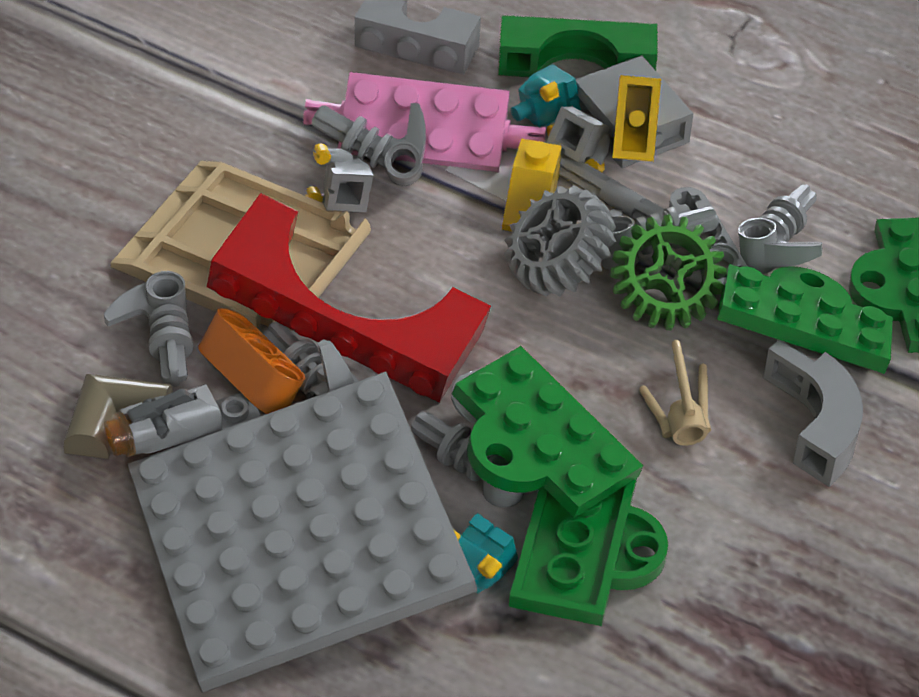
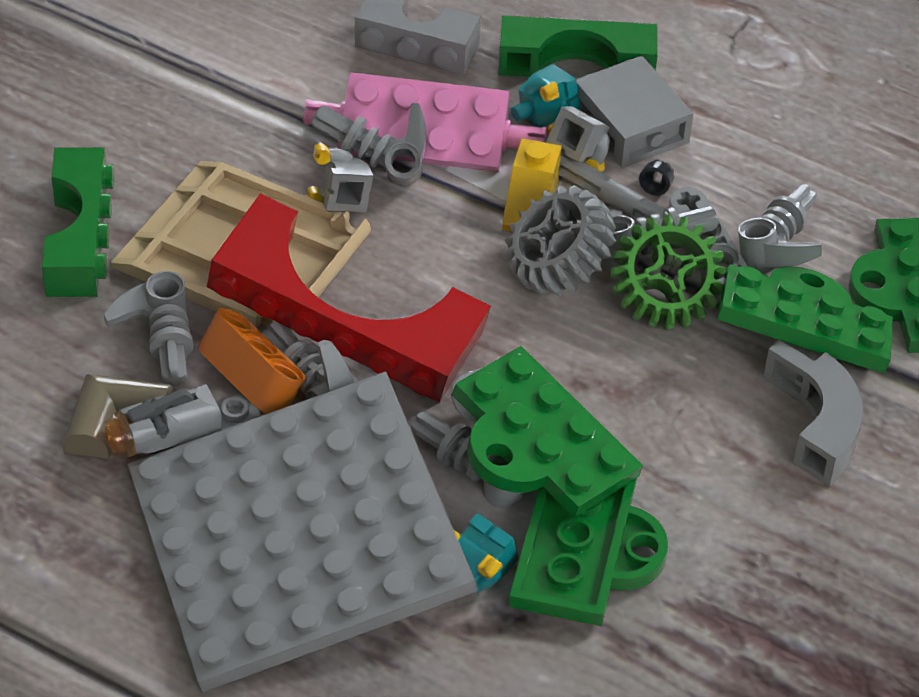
(74, 256): none -> green arch
(636, 118): yellow slope -> none
(648, 176): none -> black hinge
(686, 420): tan plant -> none

